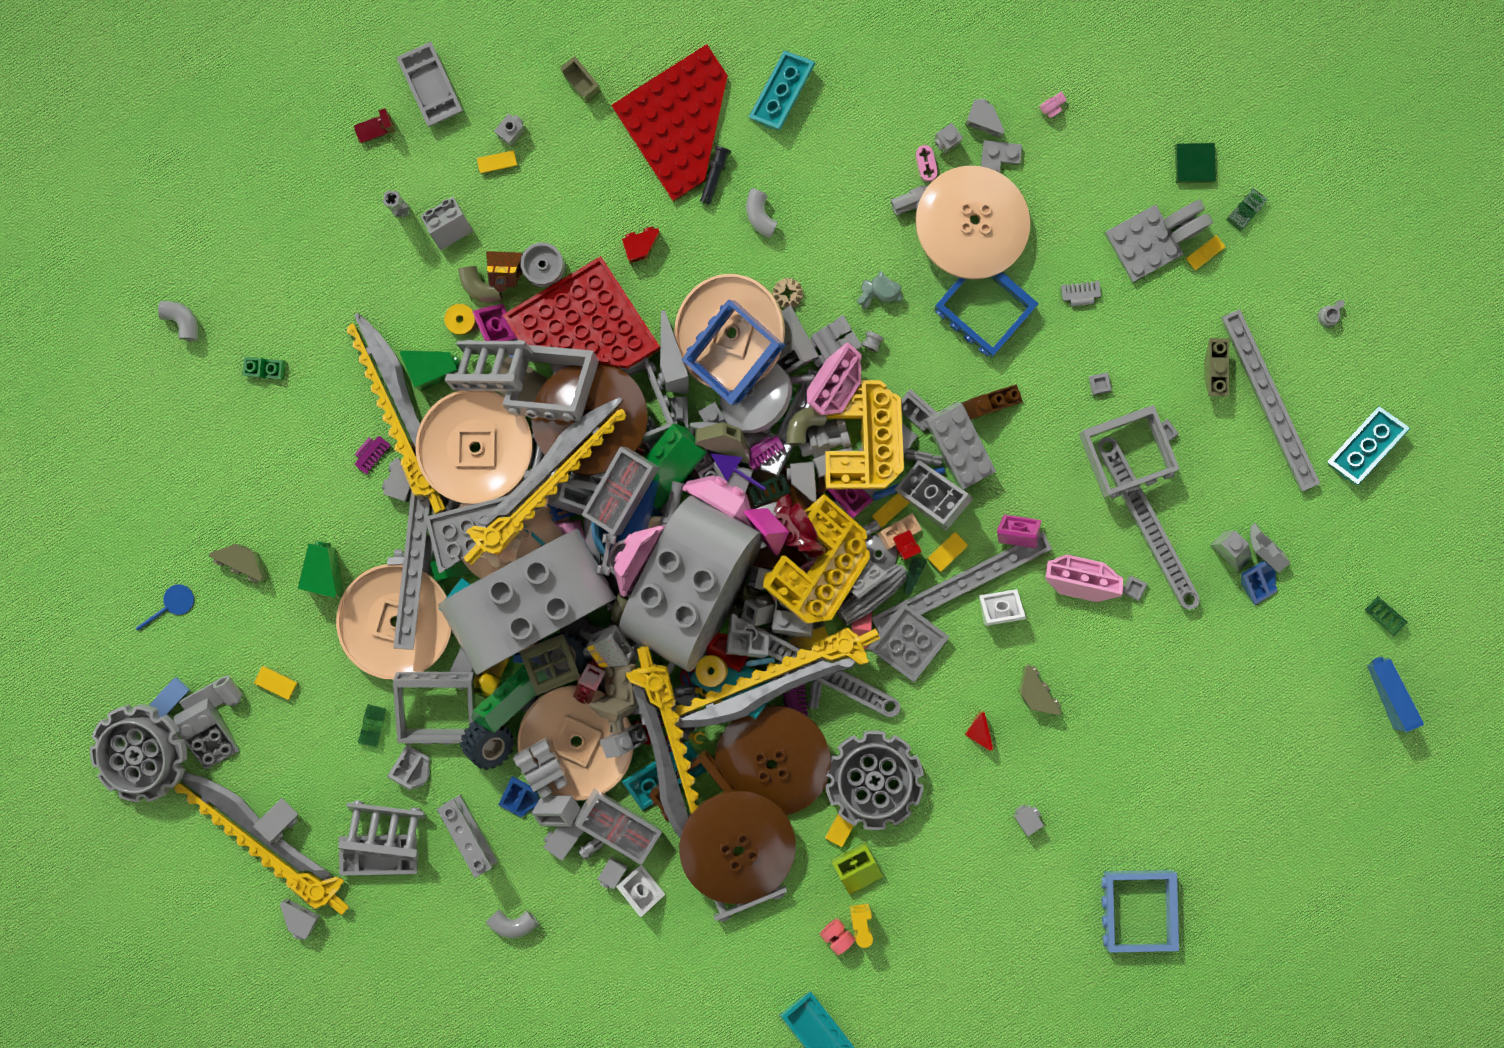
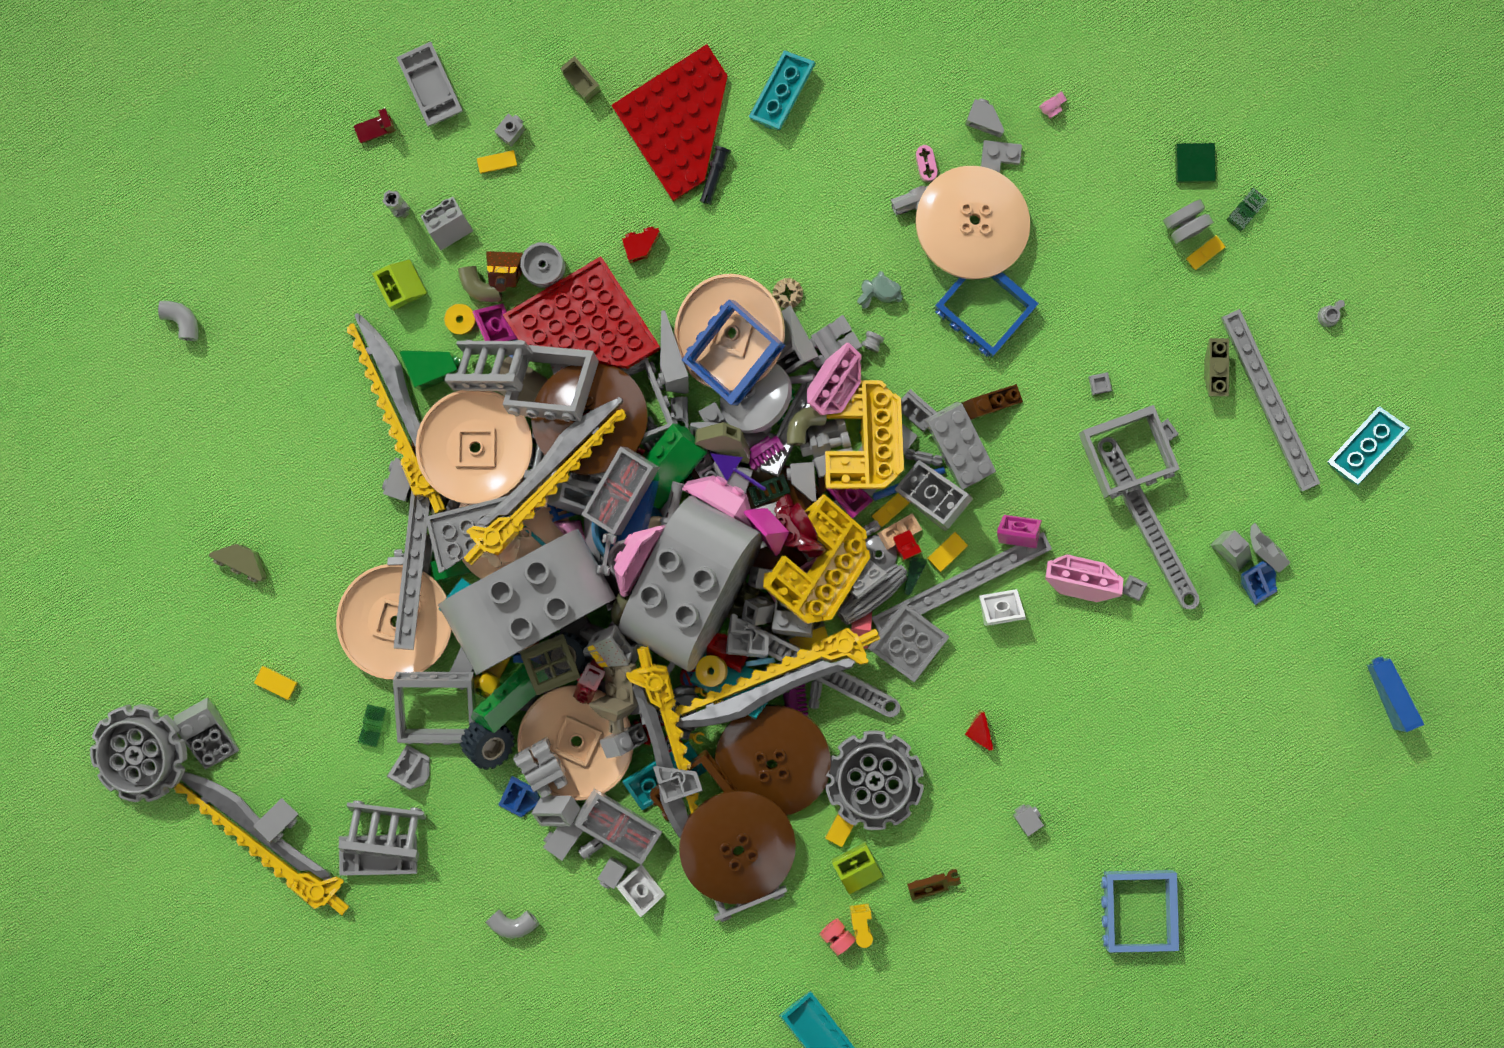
(170, 696): medium blue slope -> none
(177, 600): blue piece -> none
(218, 692): light grey door -> none
(264, 368): green slope -> none
(298, 919): light grey slope -> none
(321, 571): green slope -> none
(366, 451): magenta piece -> none
(399, 284): none -> lime slope
(467, 835): light grey fence -> none
(676, 783): none -> light grey slope
(756, 213): light grey cylinder -> none
(933, 885): none -> reddish brown plate
(948, 138): light grey brick -> none
(1036, 692): olive slope -> none
(1081, 298): light grey piece -> none
(1143, 243): light grey plate -> none
(1402, 622): clear green slope -> none

